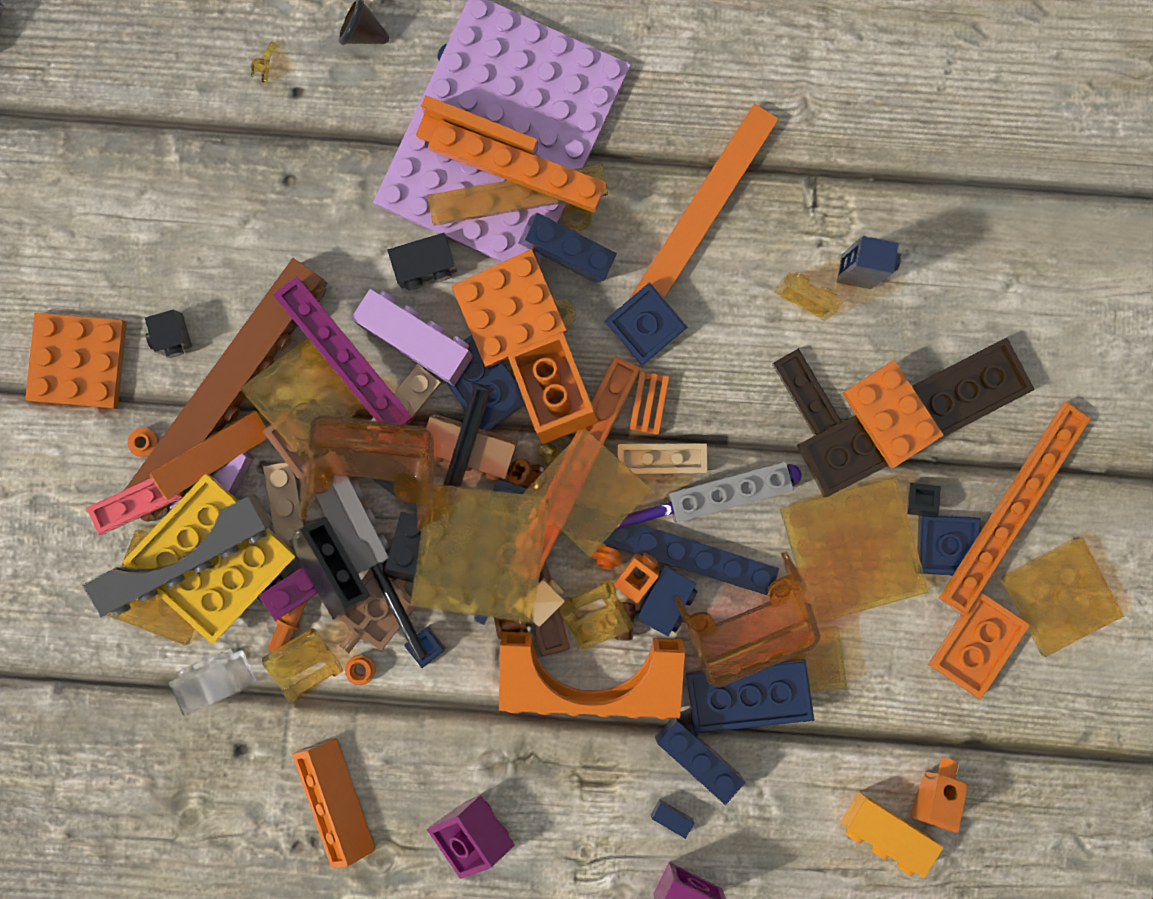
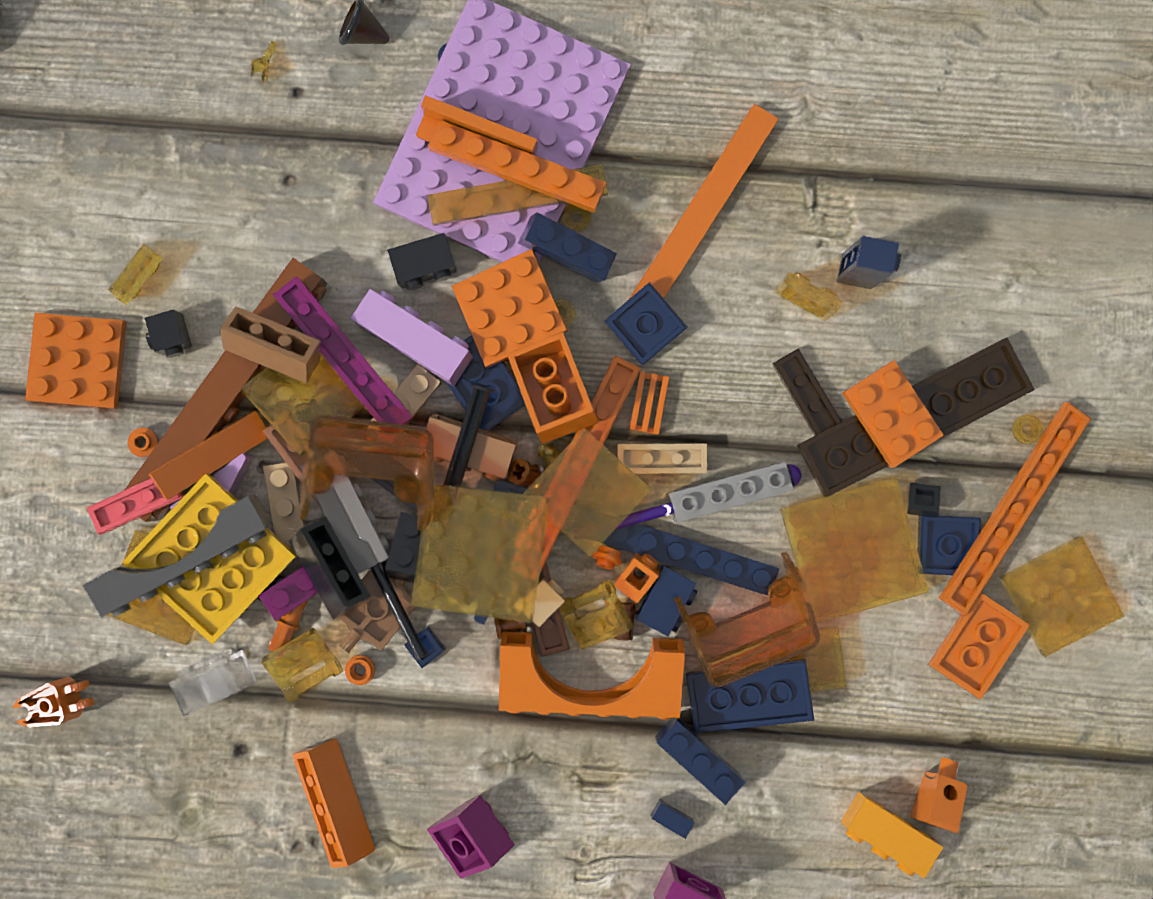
(54, 702): none -> orange hinge
(130, 280): none -> clear yellow plate
(270, 344): none -> medium nougat brick
(1035, 429): none -> clear yellow plate

